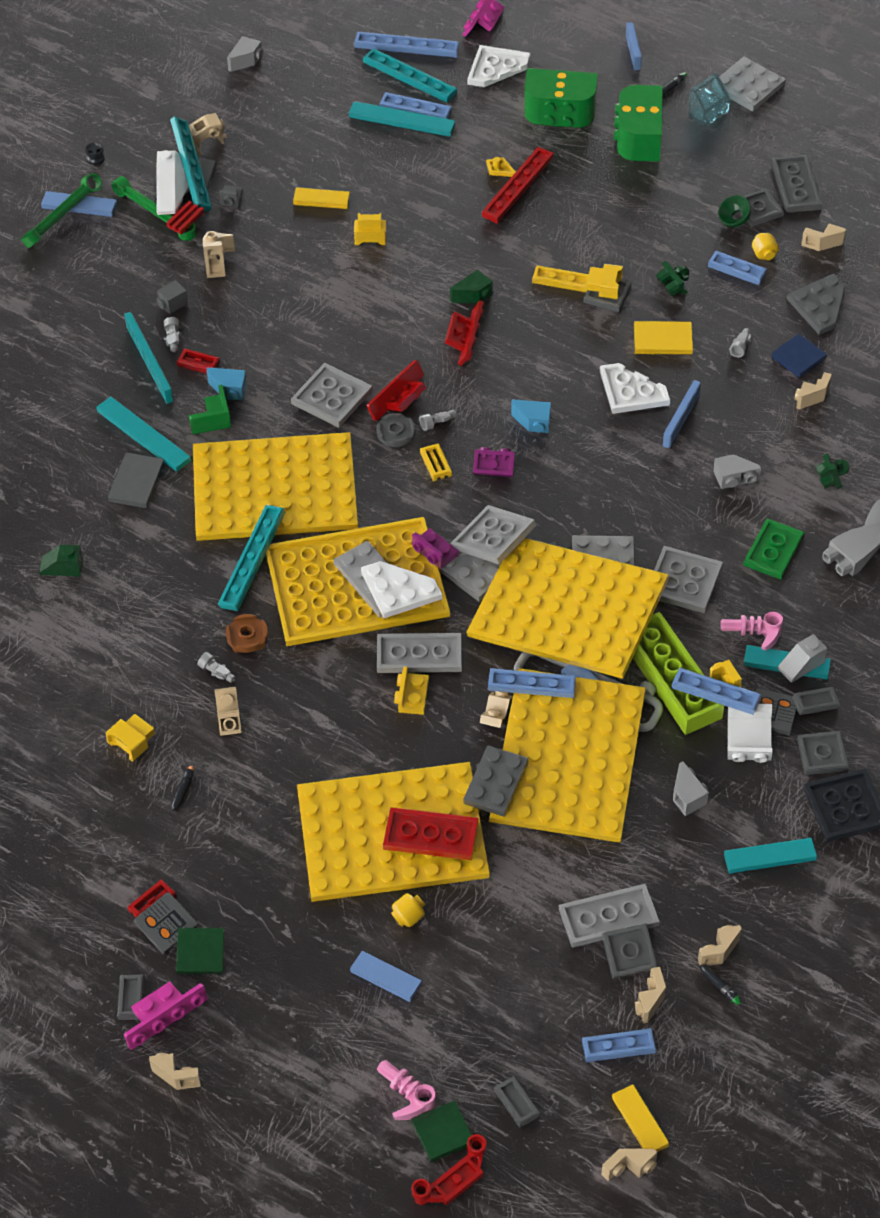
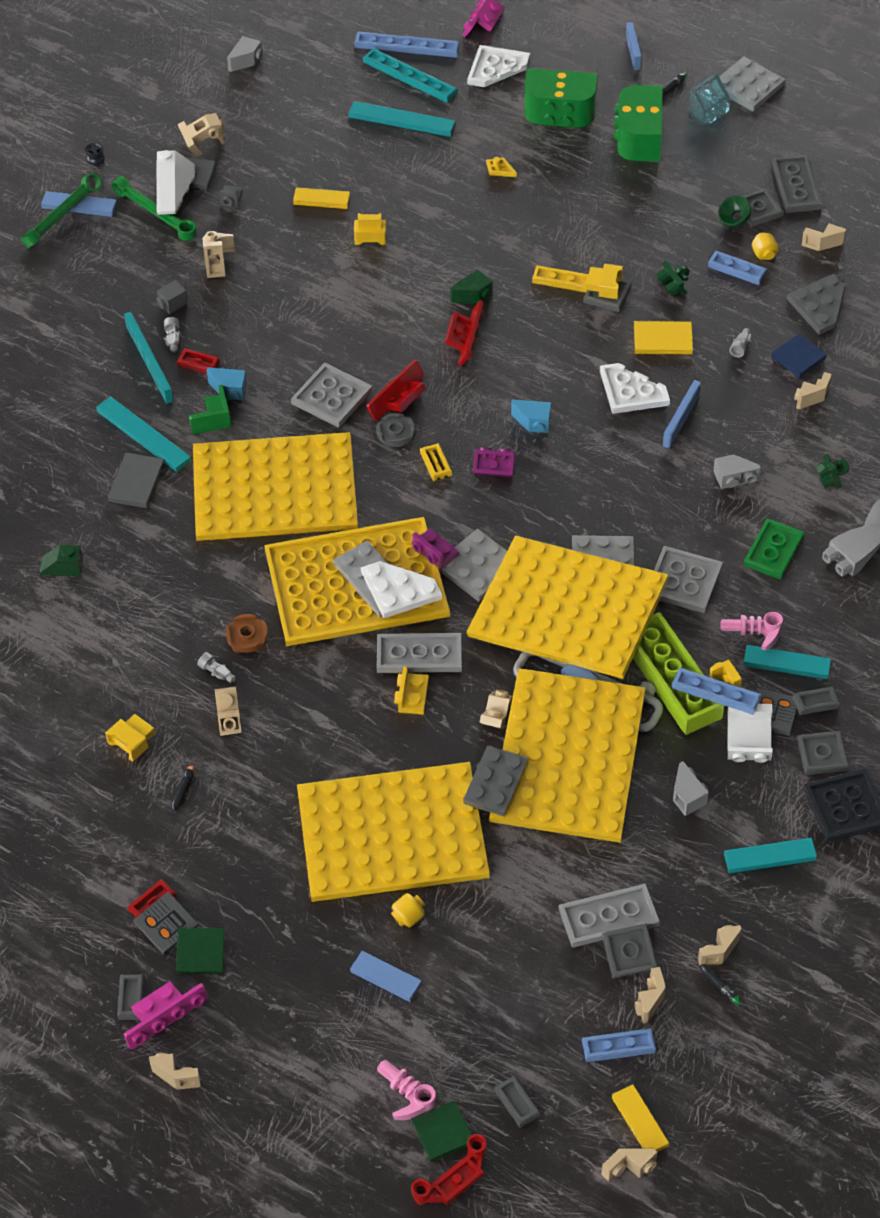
(182, 217): red tile -> none
(191, 163): teal tile -> none
(251, 558): teal tile -> none
(415, 105): medium blue tile -> none
(427, 421): light grey piece -> none
(430, 833): red plate -> none
(493, 534): light grey plate -> none
(517, 185): red plate -> none
(531, 683): medium blue tile -> none
(803, 658): light grey slope -> none

